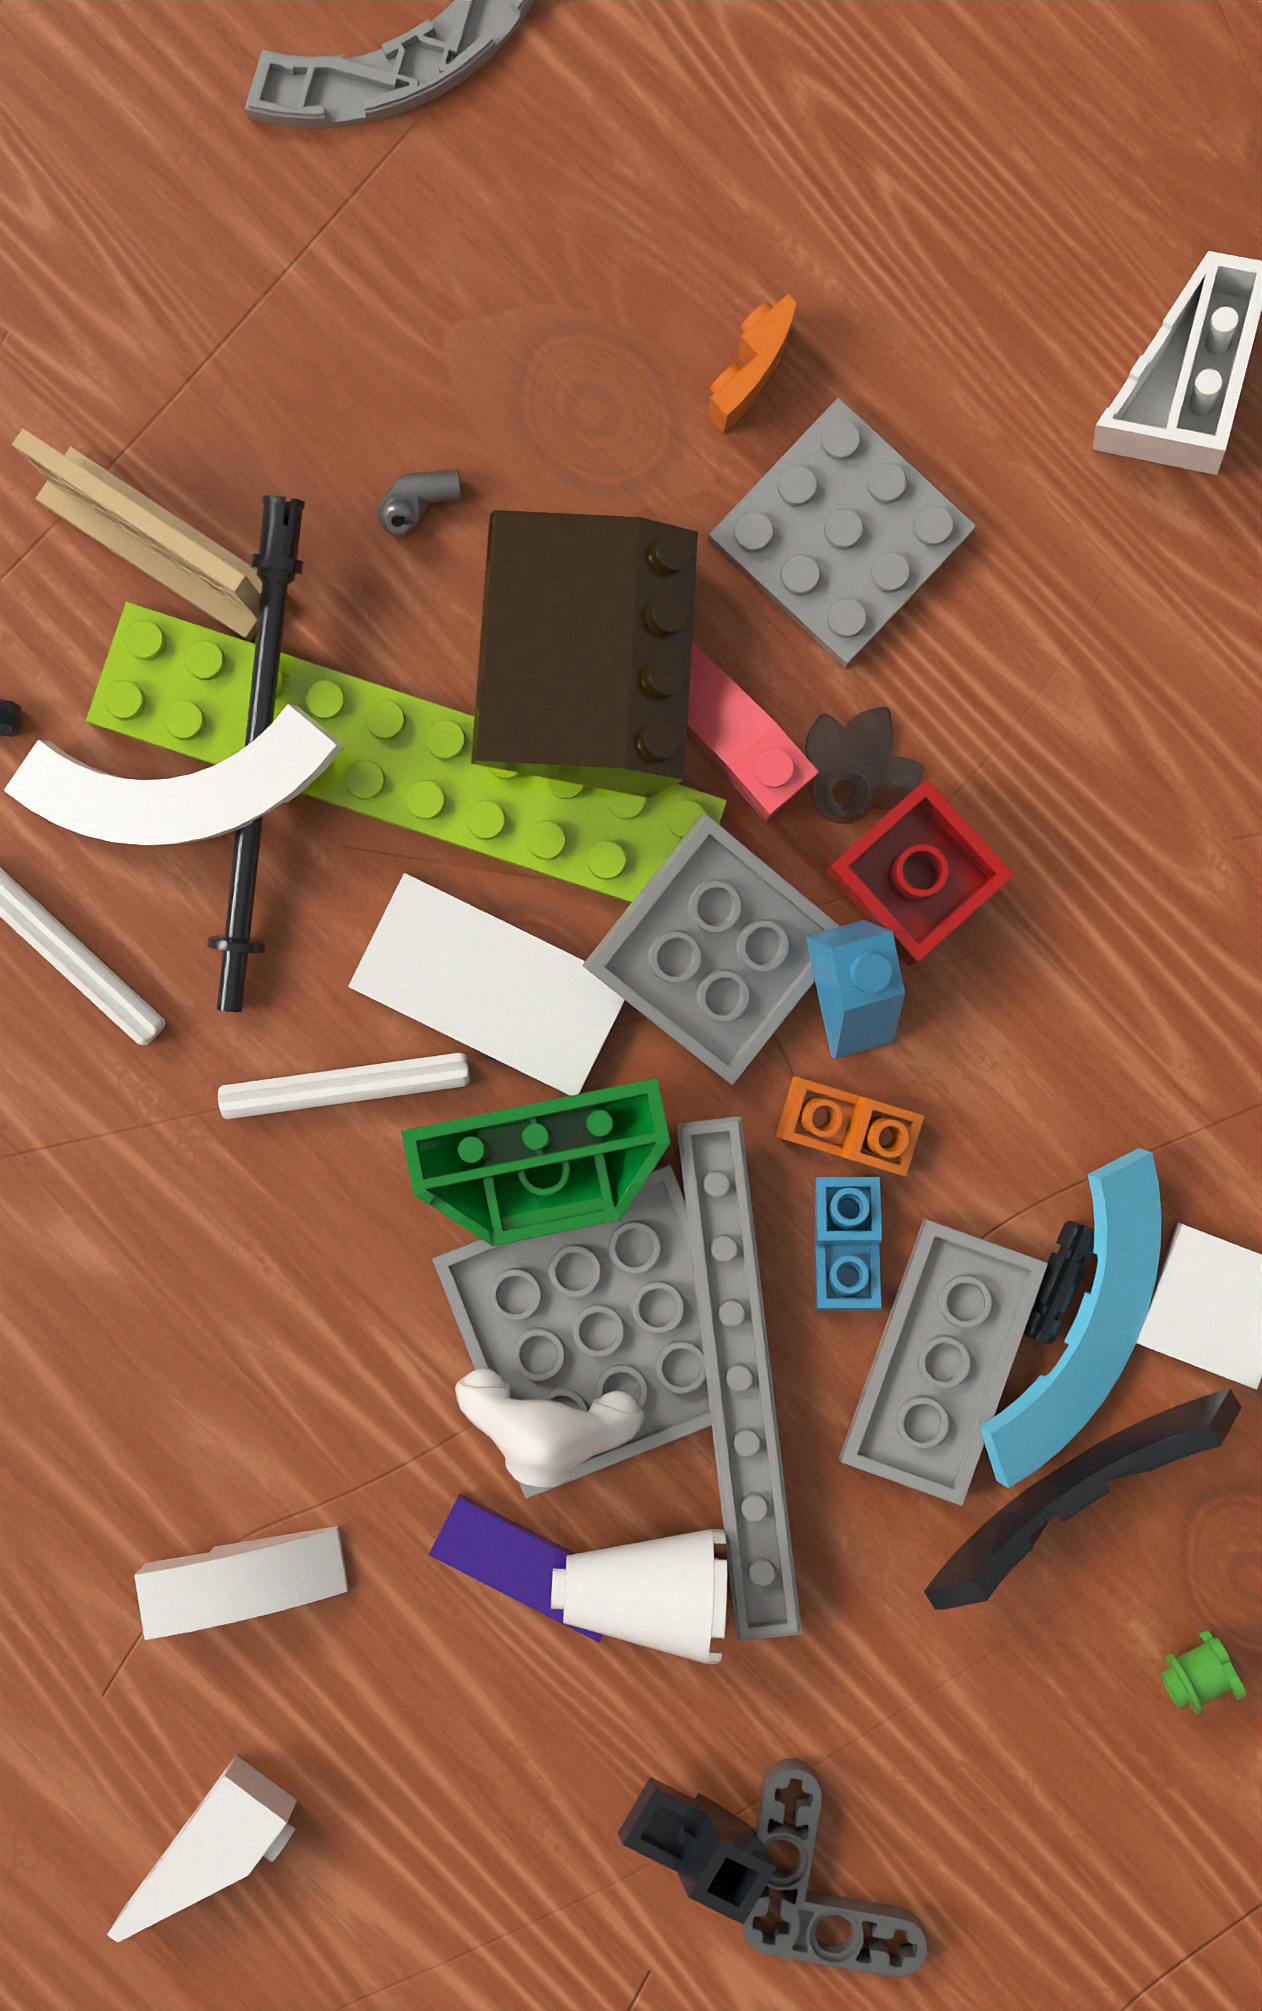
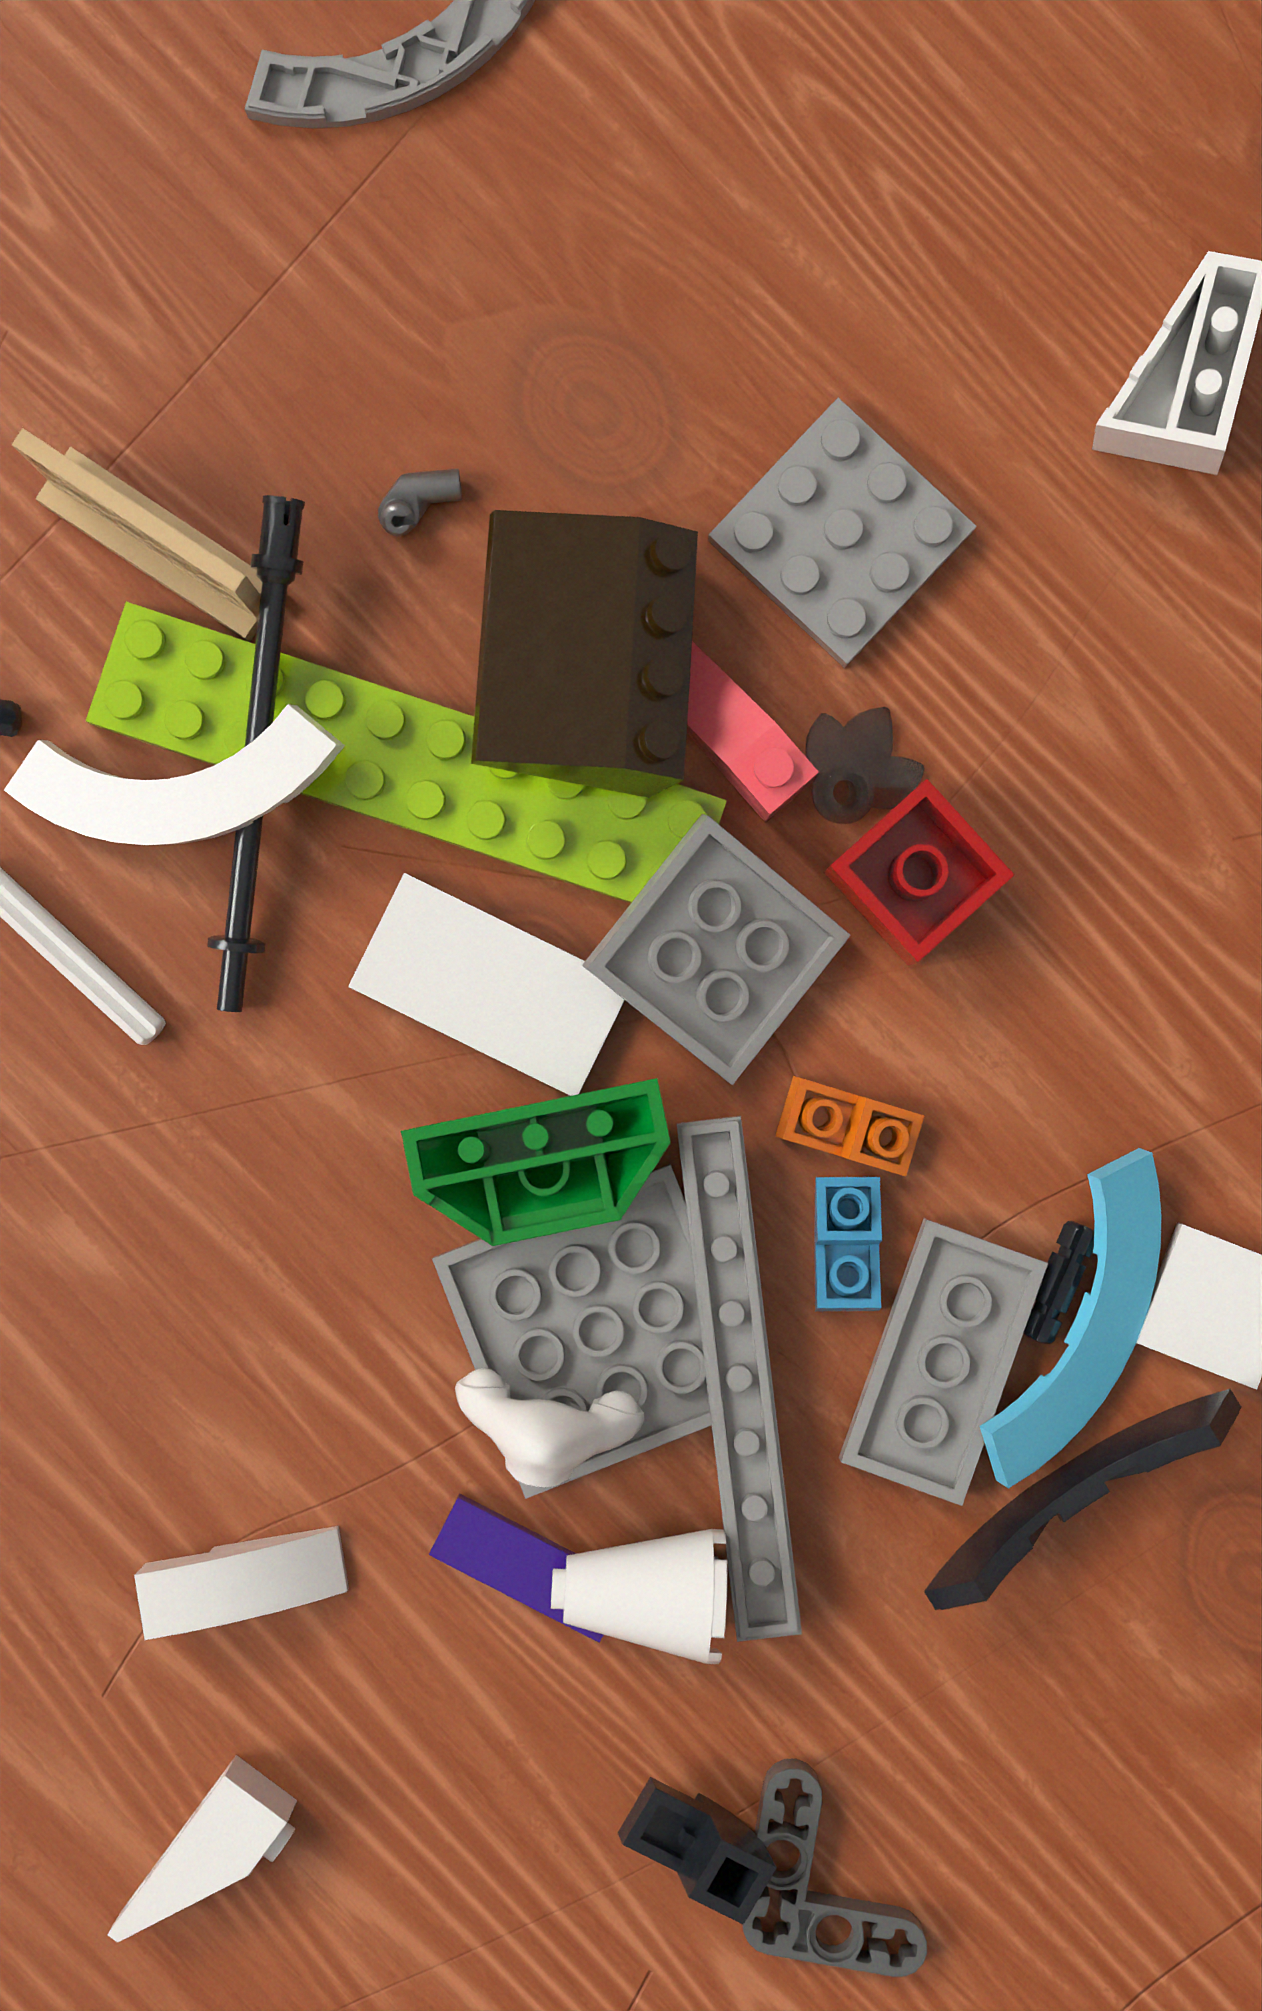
(343, 1085): white axle -> none
(760, 350): orange slope -> none
(857, 986): dark azure slope -> none
(1201, 1675): bright green brick -> none

